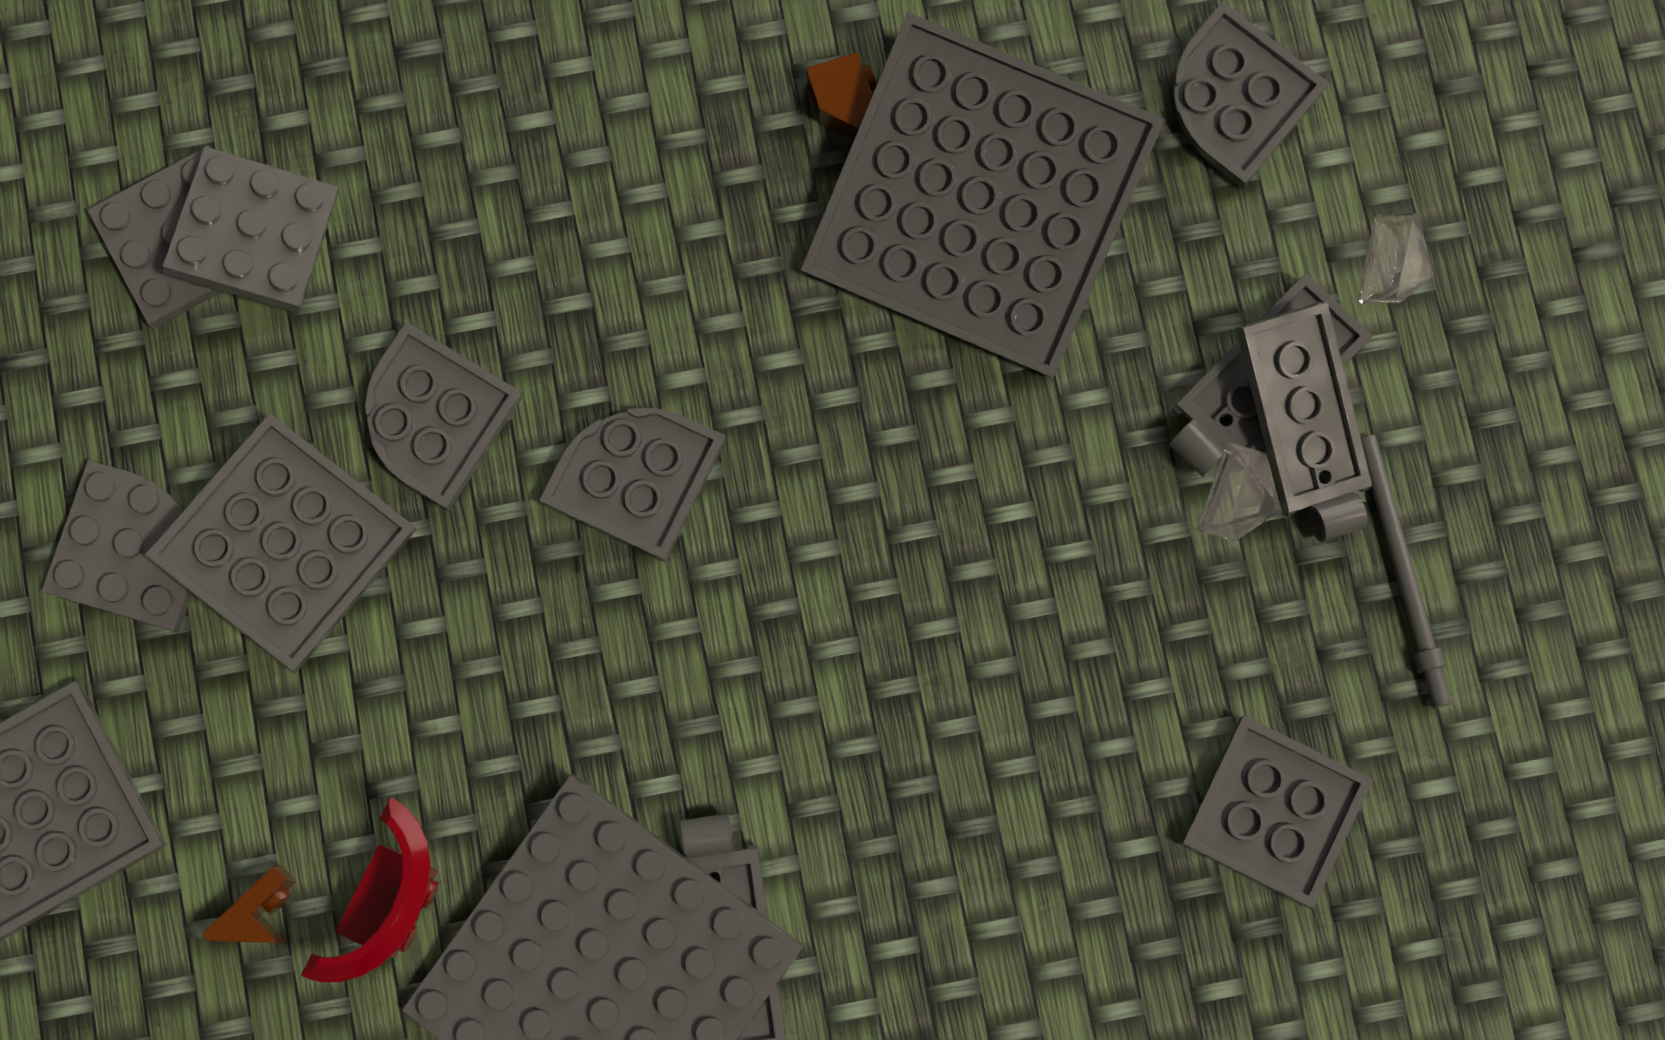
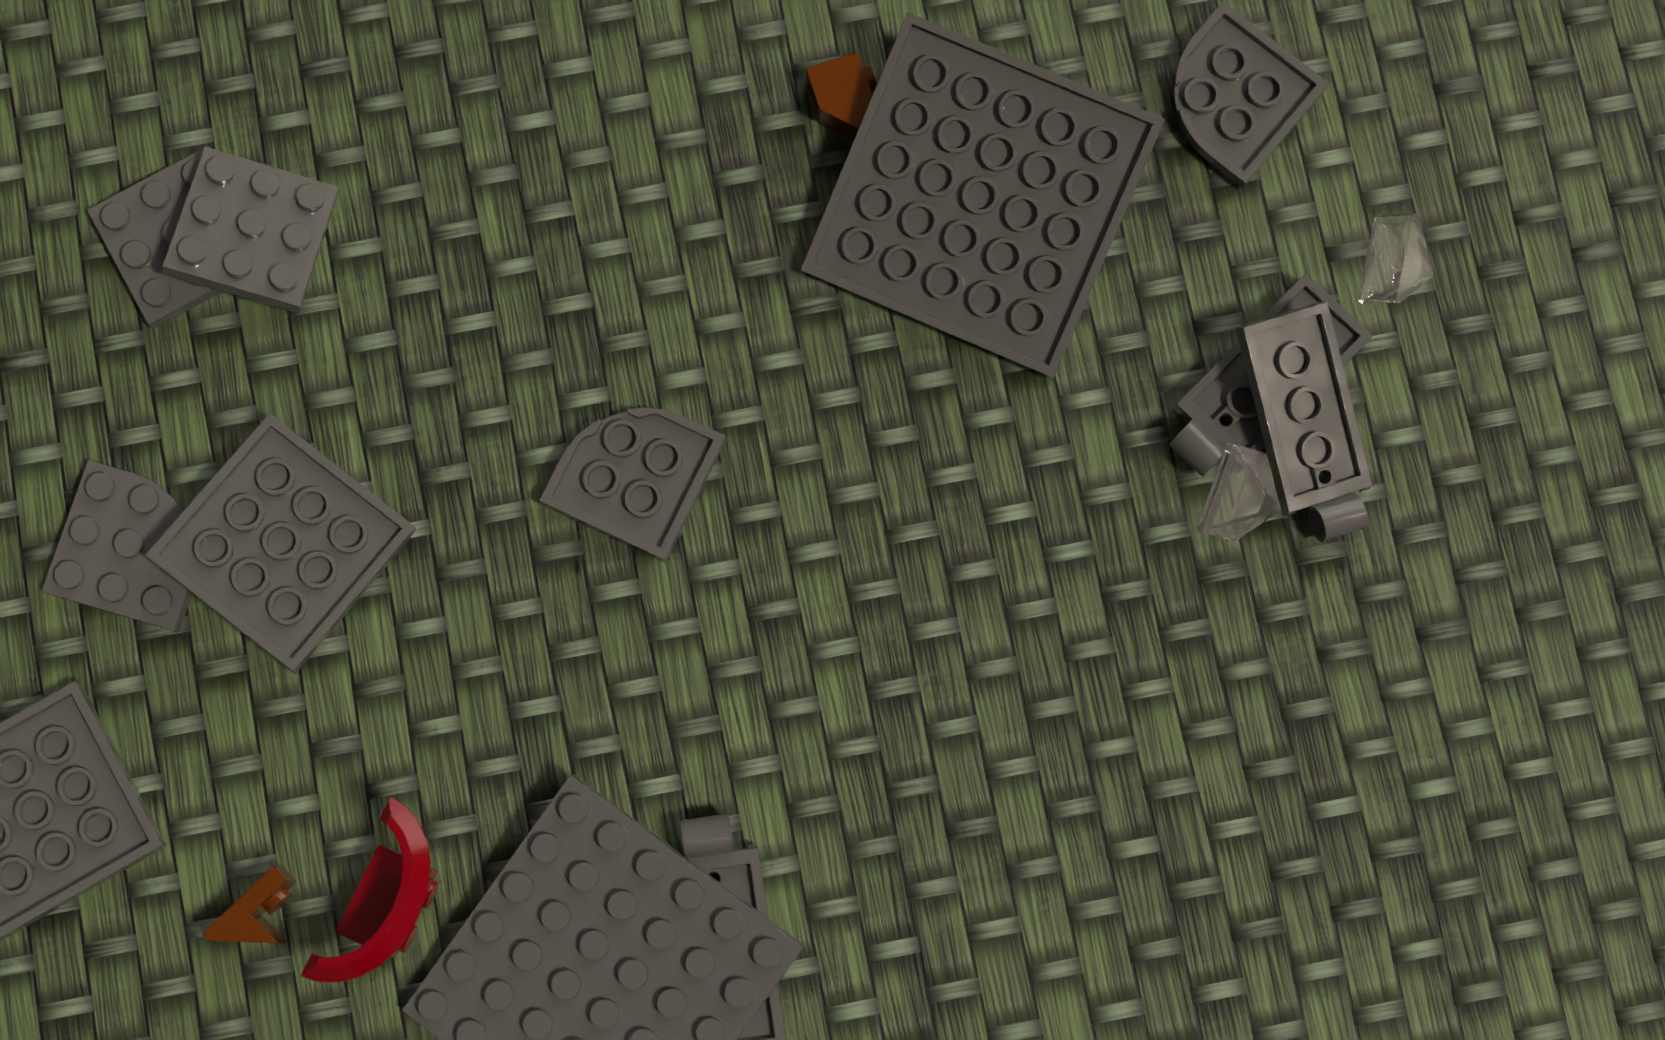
(434, 414): dark grey plate -> none
(1277, 812): dark grey plate -> none
(1428, 658): dark grey bar -> none

